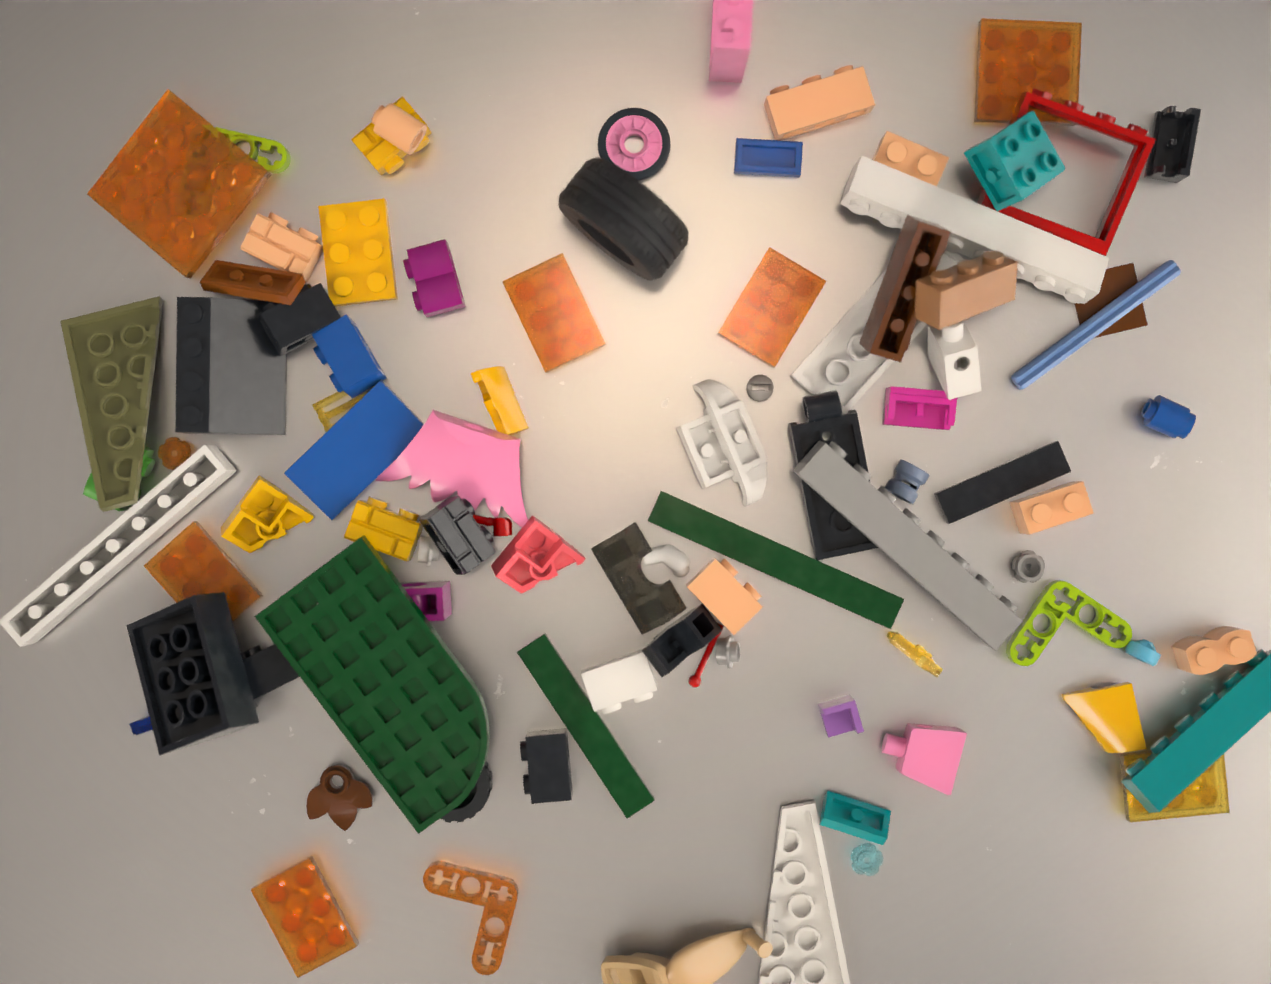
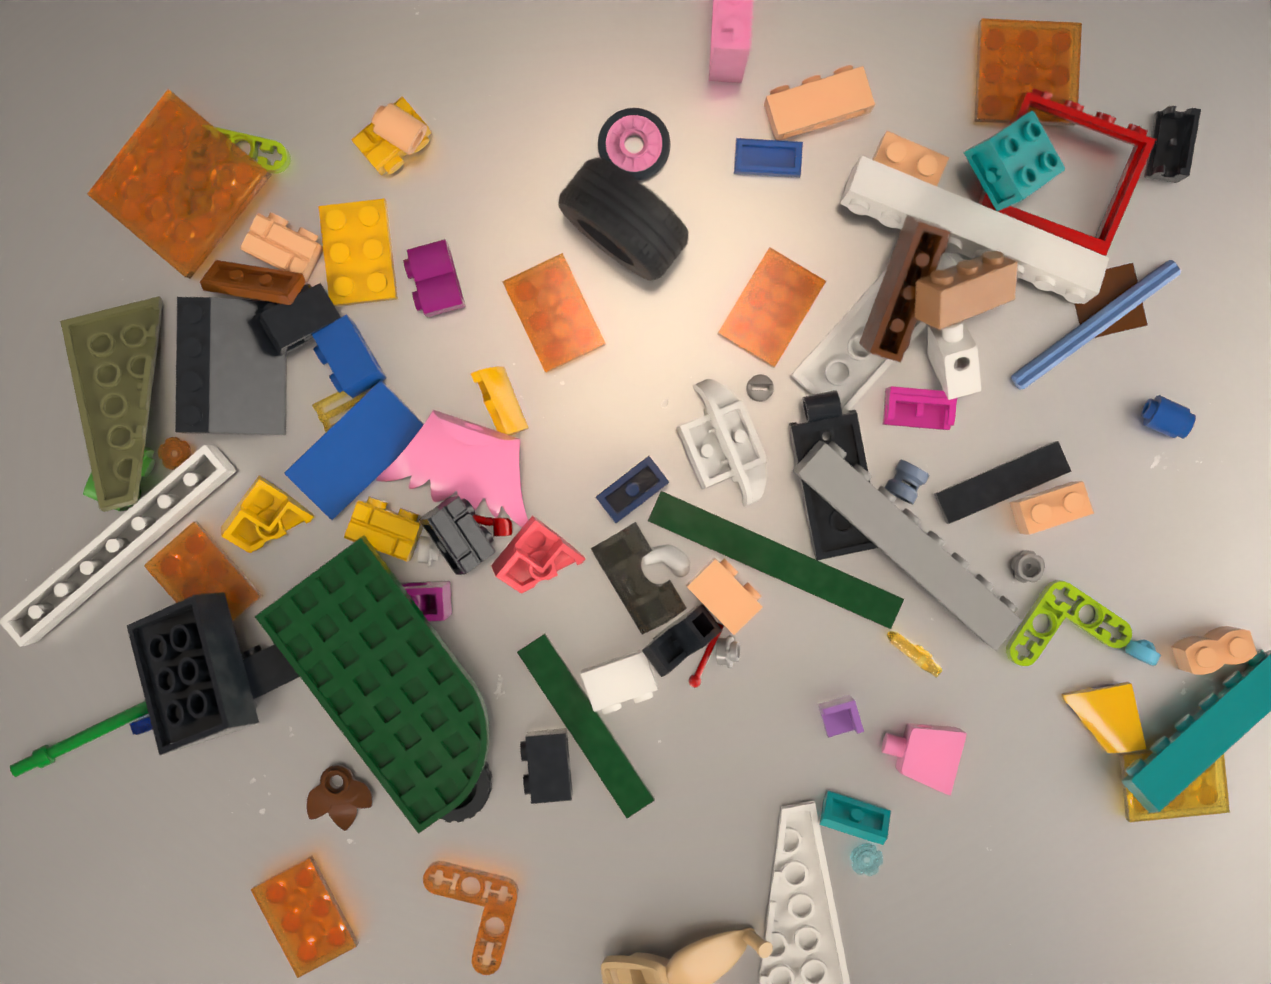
(46, 754): none -> green bar
(632, 489): none -> dark blue brick

